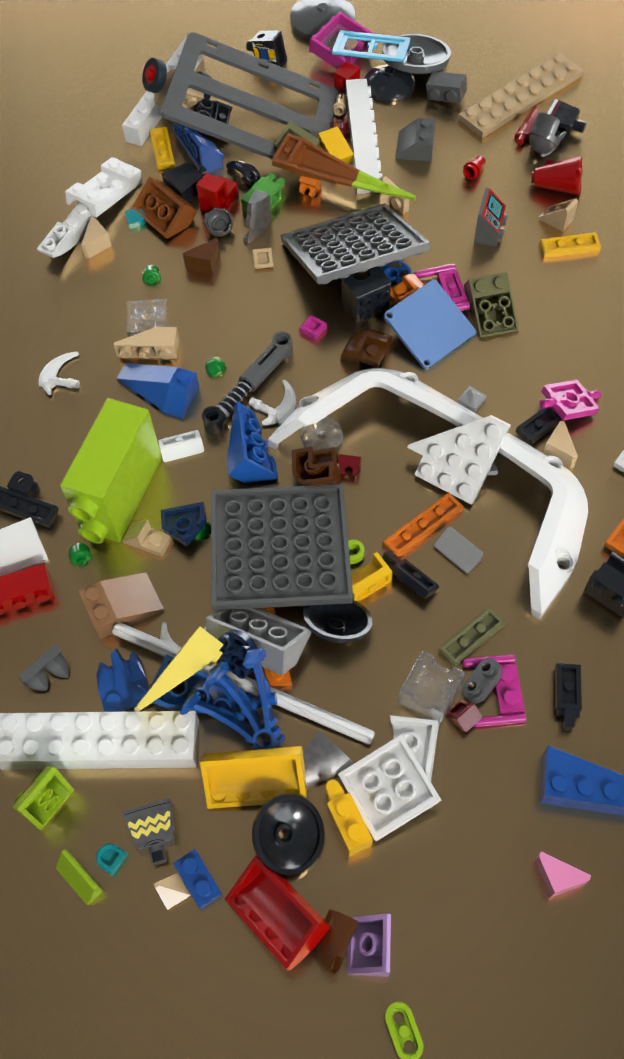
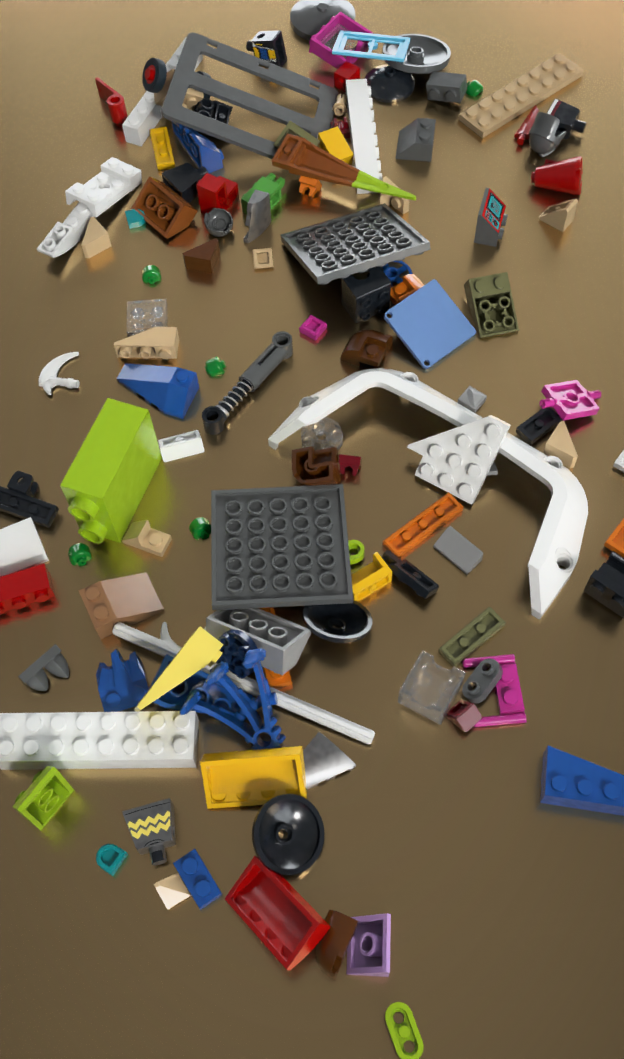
(77, 877): lime slope -> none
(114, 100): none -> red door
(184, 521): dark blue plate -> none
(247, 450): blue wedge -> none
(249, 172): black piece -> none
(281, 412): white piece -> none
(347, 819): yellow hinge -> none
(389, 787): white plate -> none
(421, 738): white wing -> none
(450, 282): dark pink plate -> none
(473, 168): red cone -> none
(474, 88): none -> green piece
(558, 875): bright pink slope -> none
(568, 693): black hinge -> none
(569, 245): yellow tile -> none

